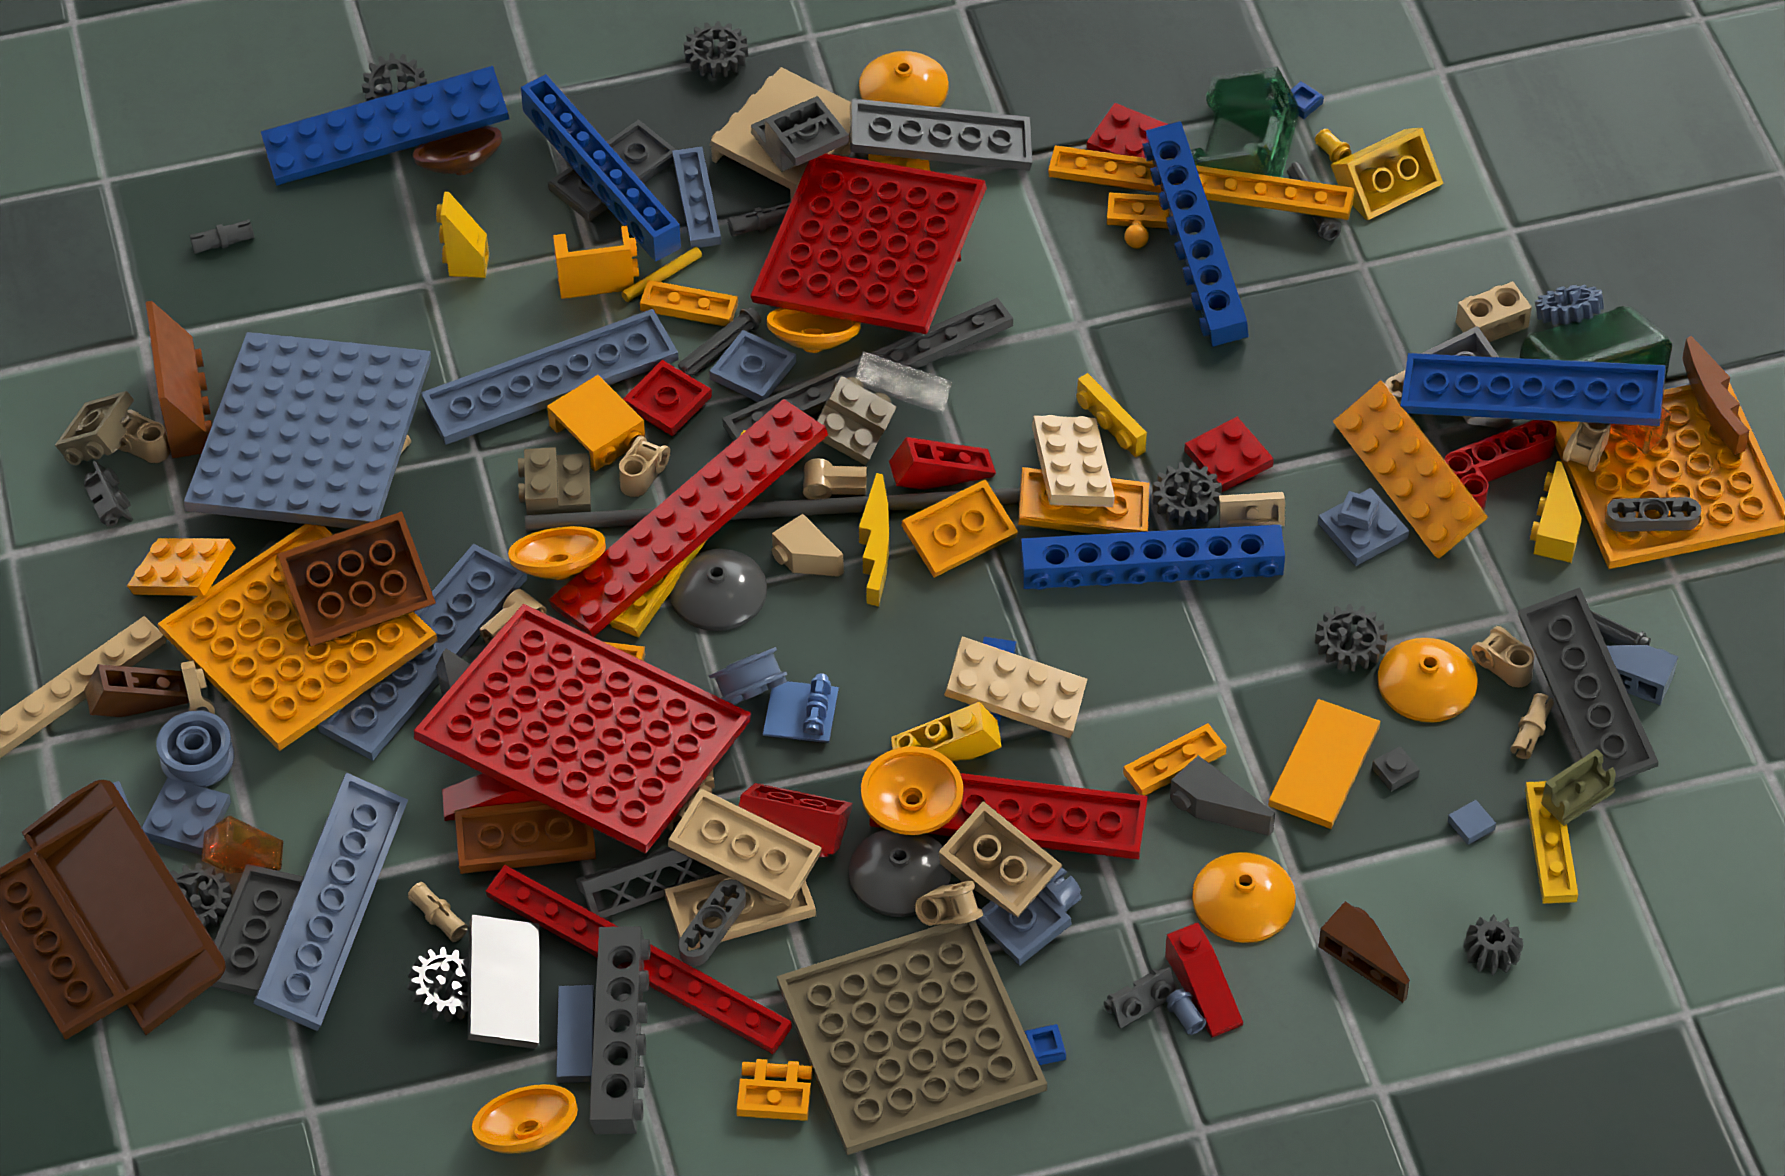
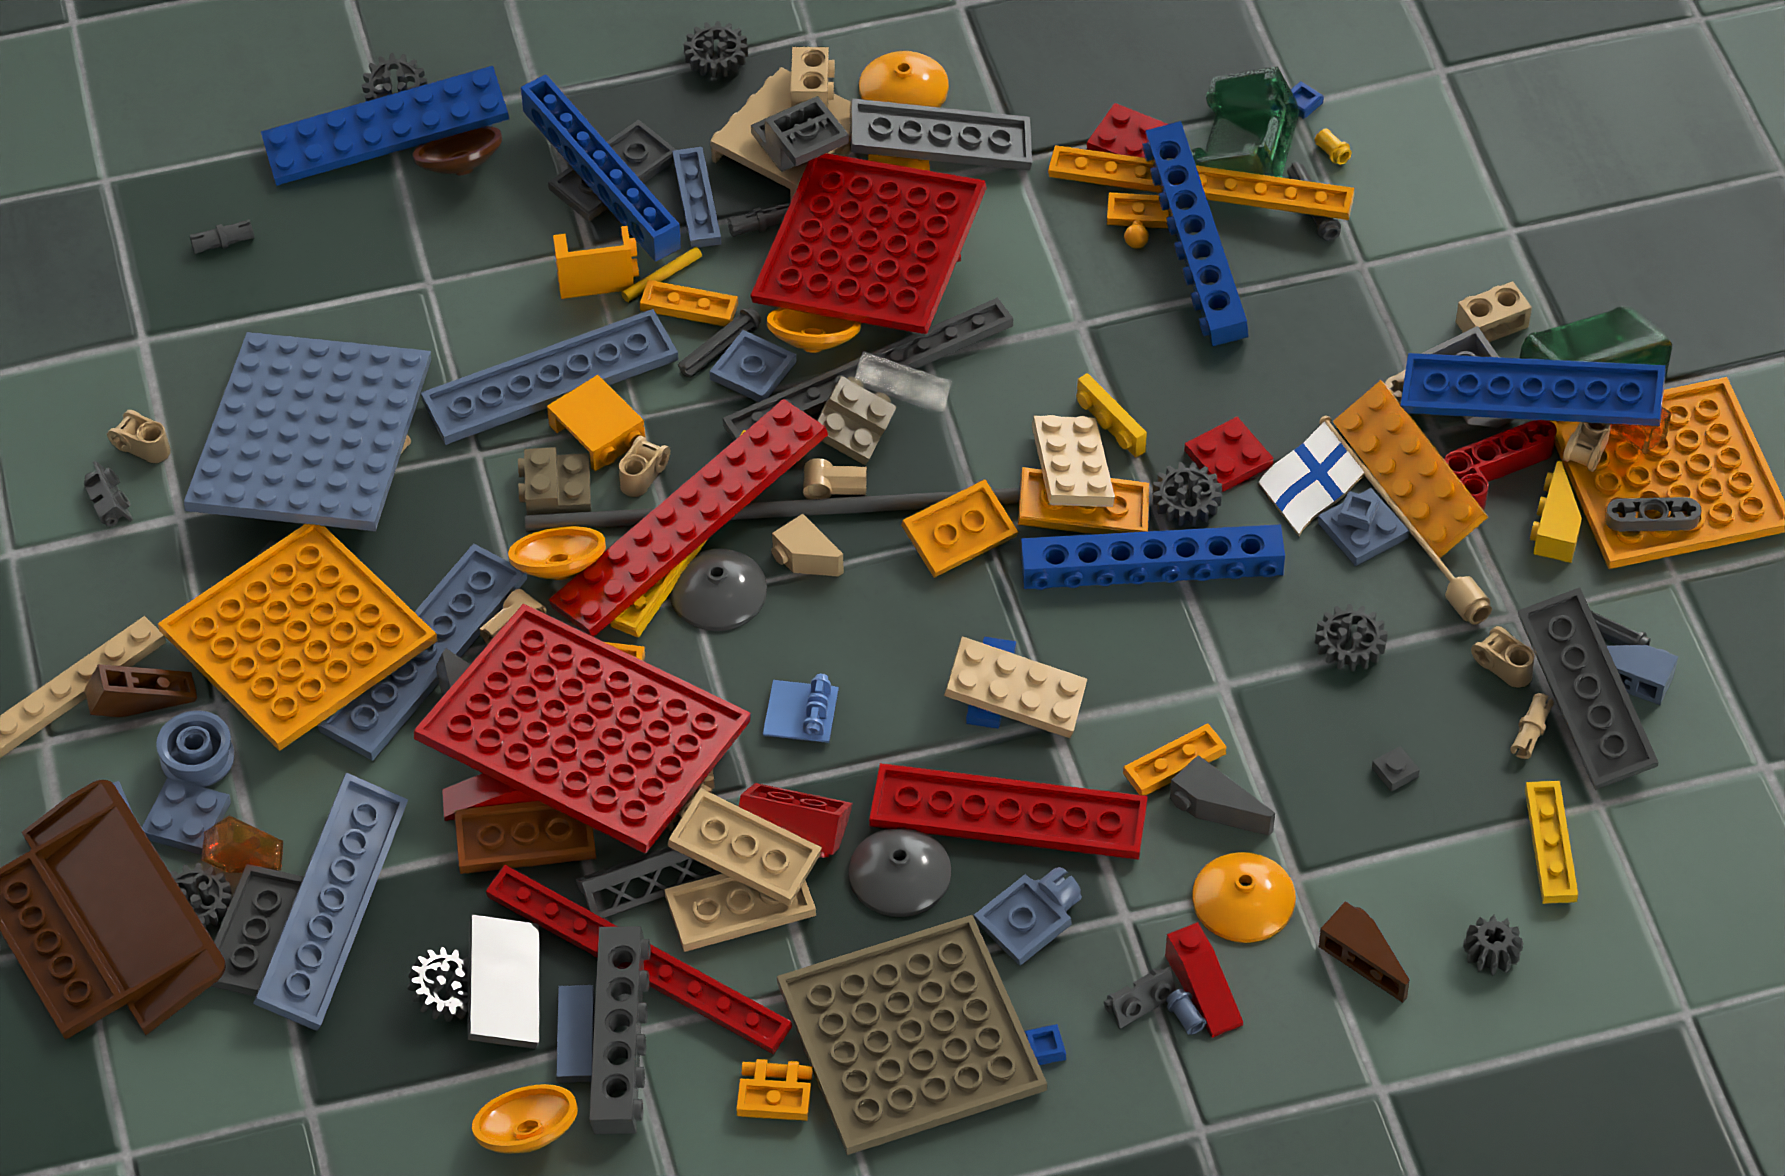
(95, 429): dark tan plate -> none
(179, 384): dark orange slope -> none
(181, 566): light orange plate -> none
(195, 681): tan plate -> none
(355, 579): dark orange slope -> none
(437, 911): tan pin -> none
(464, 240): yellow slope -> none
(667, 397): red plate -> none
(712, 908): dark grey beam -> none
(749, 677): sand blue wheel -> none
(811, 74): none -> tan brick
(875, 535): yellow slope -> none
(907, 777): light orange dish -> none
(937, 464): red slope -> none
(948, 905): tan piece -> none
(957, 735): yellow slope -> none
(998, 860): tan slope -> none
(1252, 509): tan plate -> none
(1321, 475): none -> flag
(1324, 763): light orange tile -> none
(1389, 172): yellow slope -> none
(1423, 691): light orange dish -> none
(1471, 822): sand blue tile -> none
(1555, 306): sand blue gear -> none
(1578, 788): olive hinge -> none
(1710, 388): dark orange slope -> none

